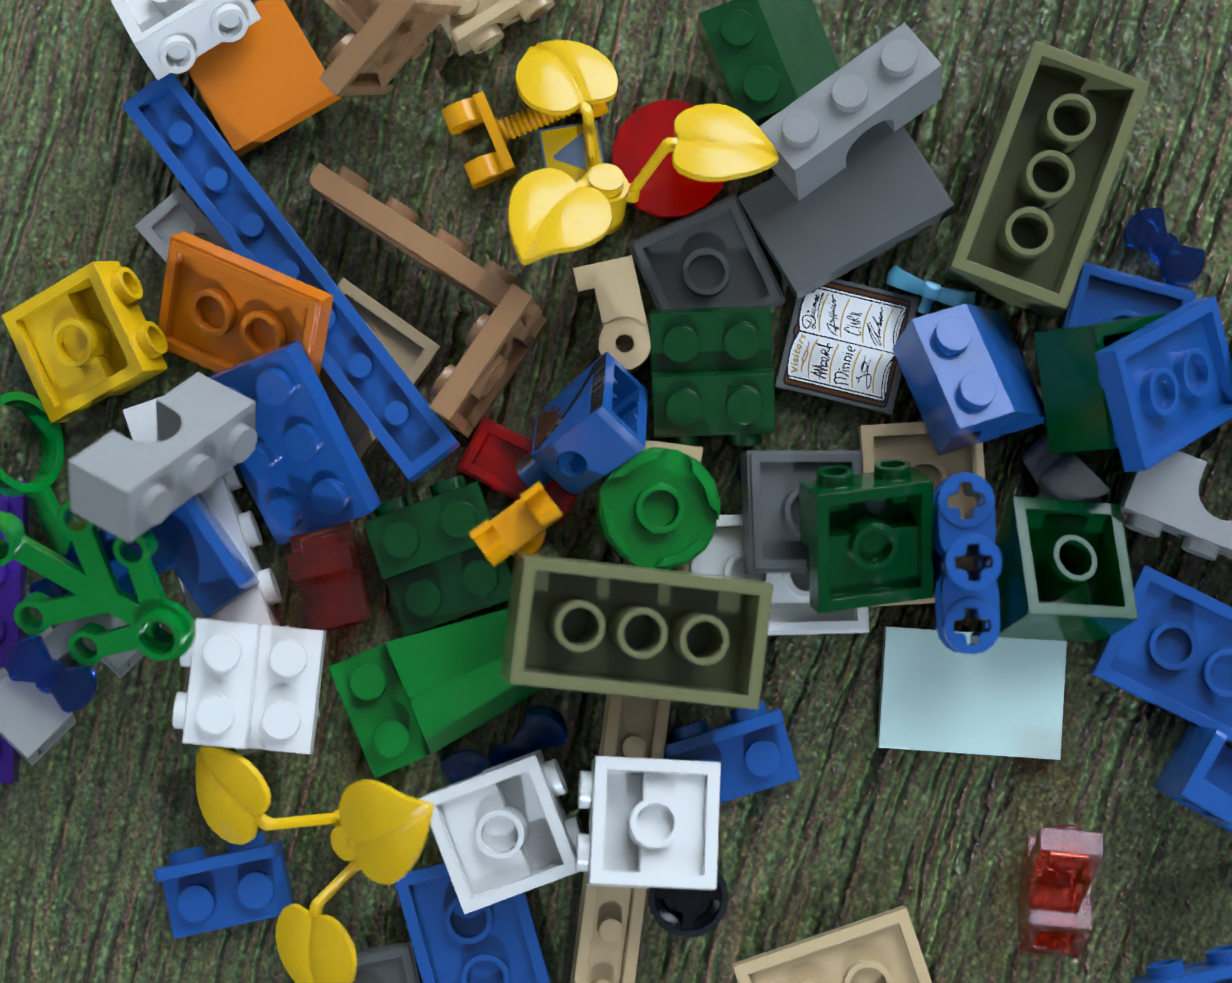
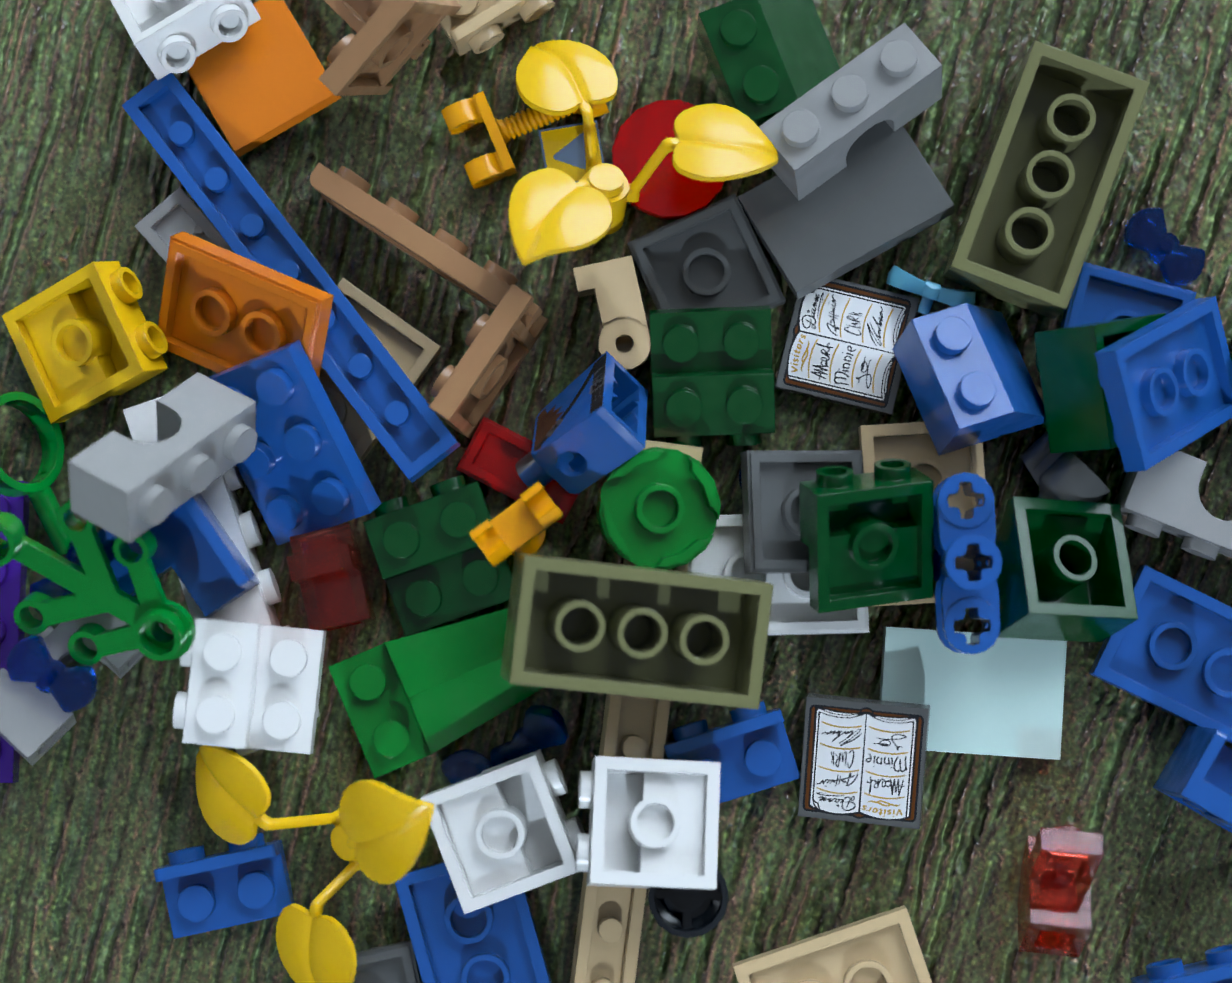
(864, 760): none -> tile

